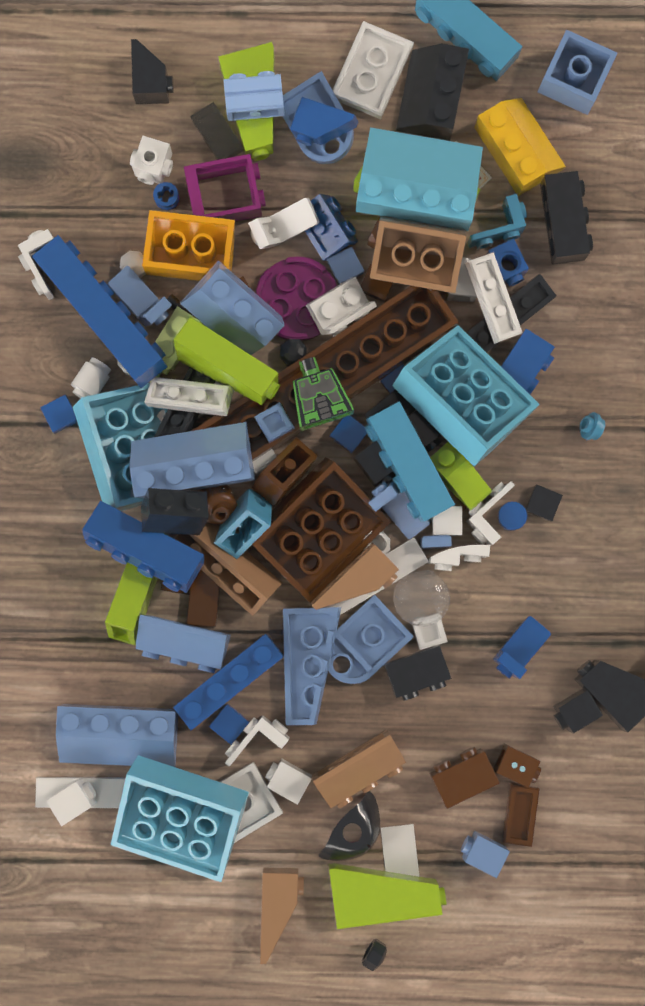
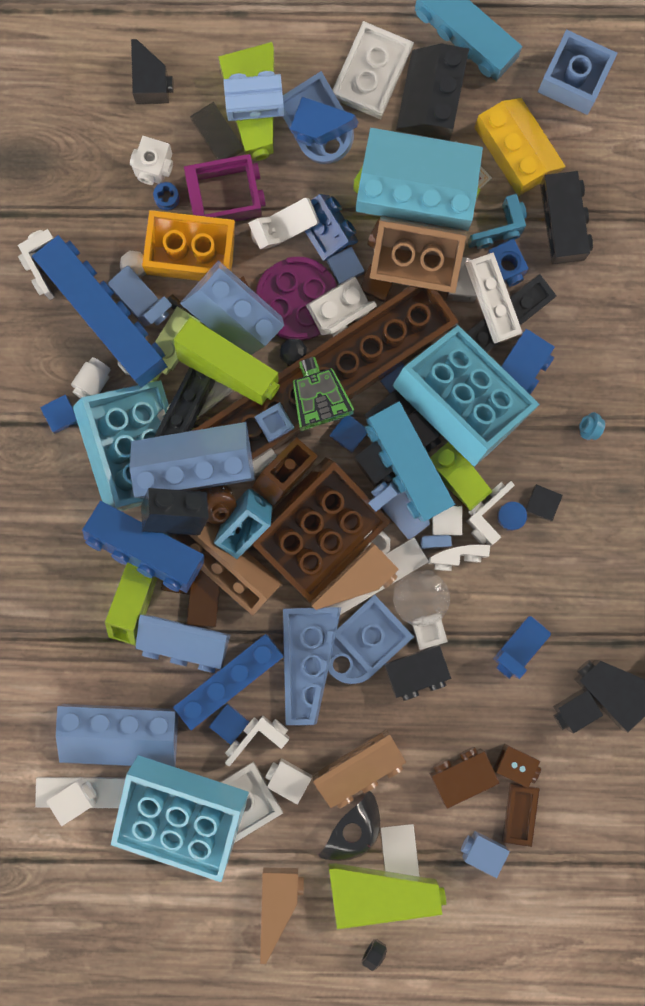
(189, 396): white tile -> none

